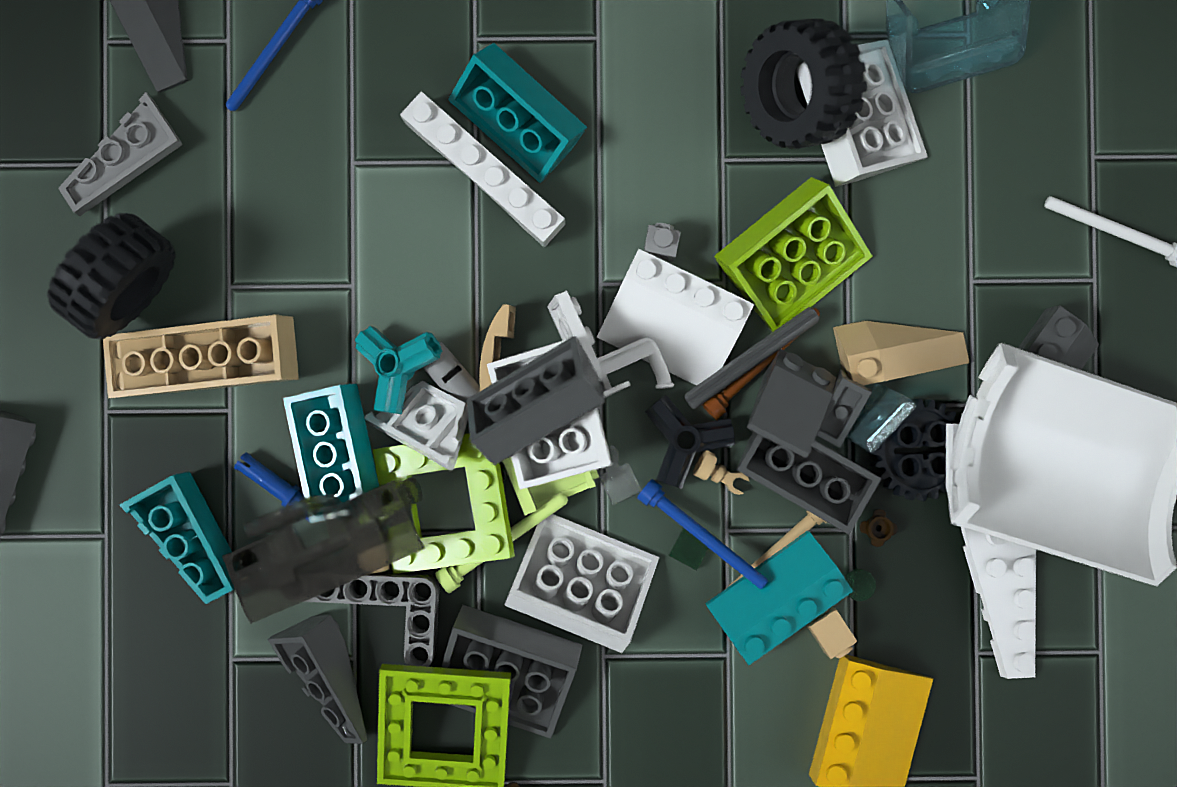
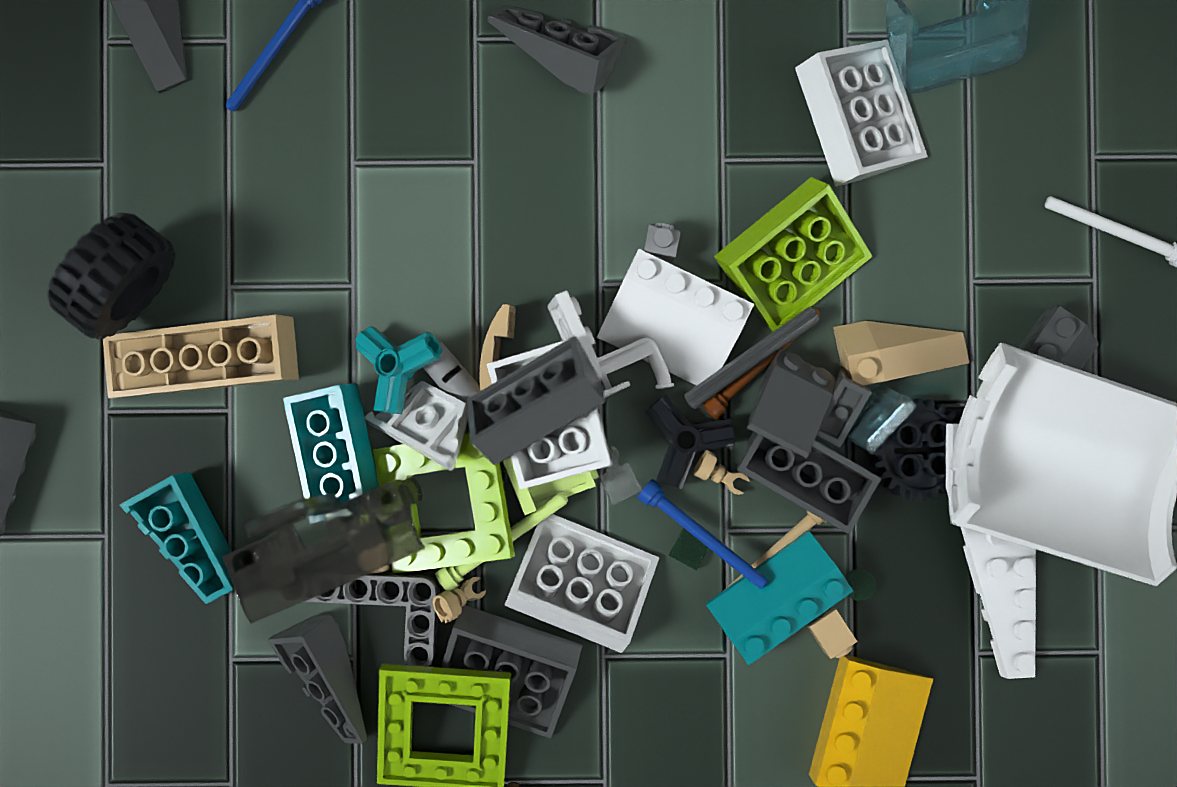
(132, 149): light grey wing -> none
(269, 480): blue pin -> none
(449, 603): none -> tan piece
(483, 169): white arch -> none
(516, 112): teal slope -> none
(570, 53): none -> dark grey wedge
(834, 76): black tyre -> none
(887, 528): dark brown plate -> none

